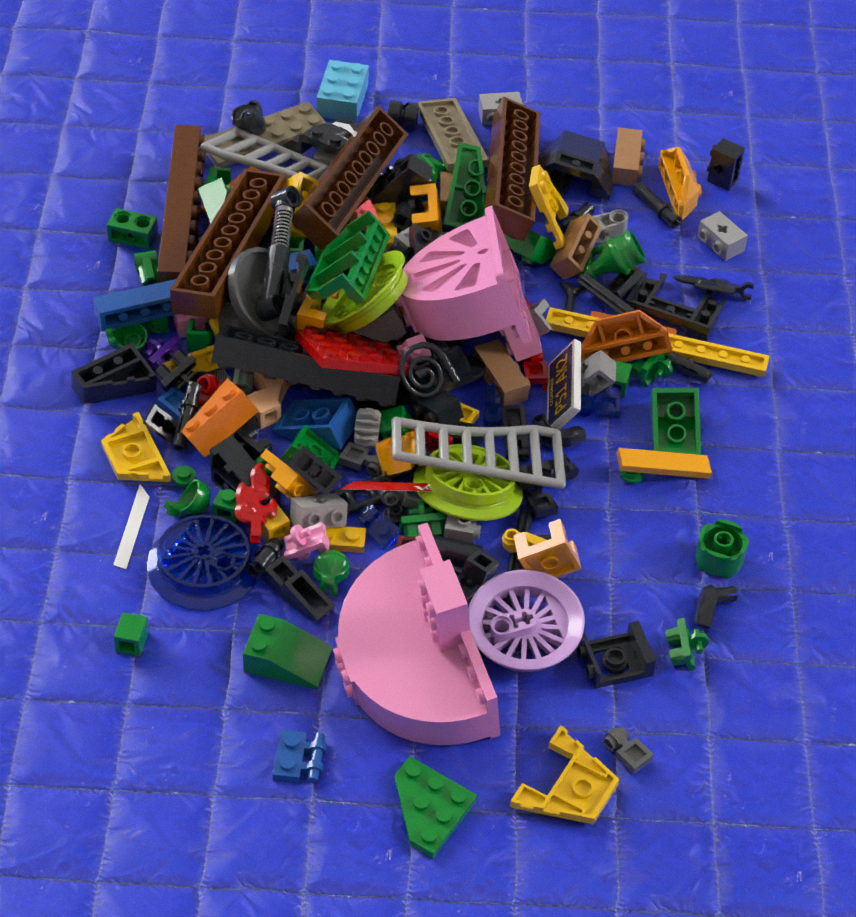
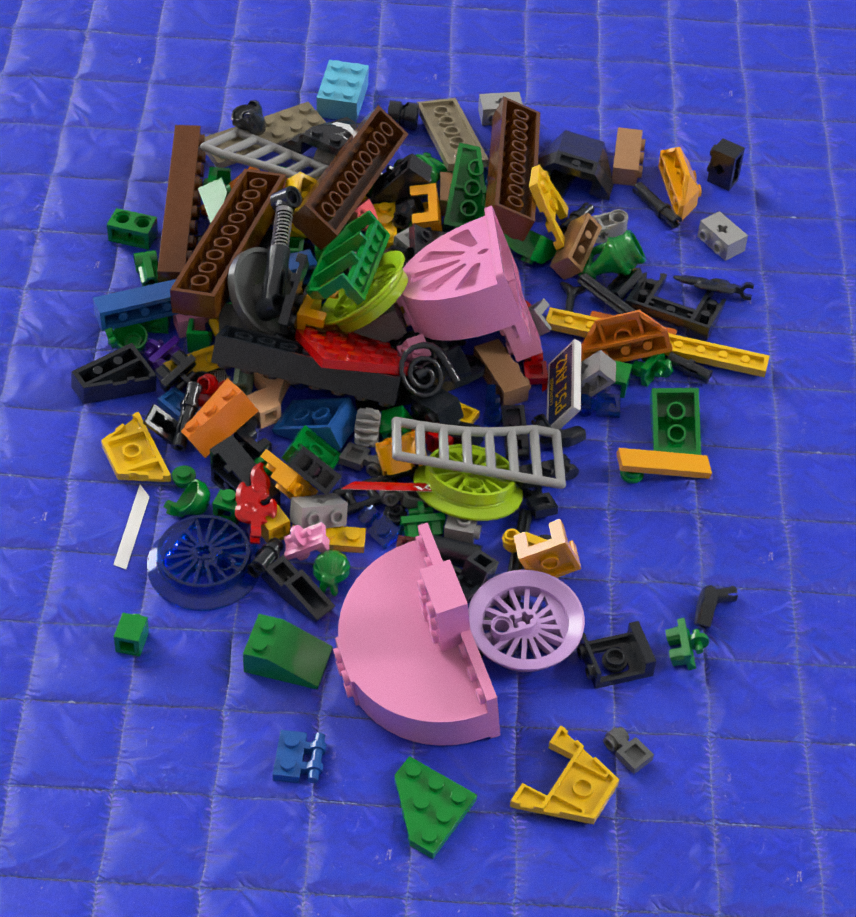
(721, 548): green brick -> none

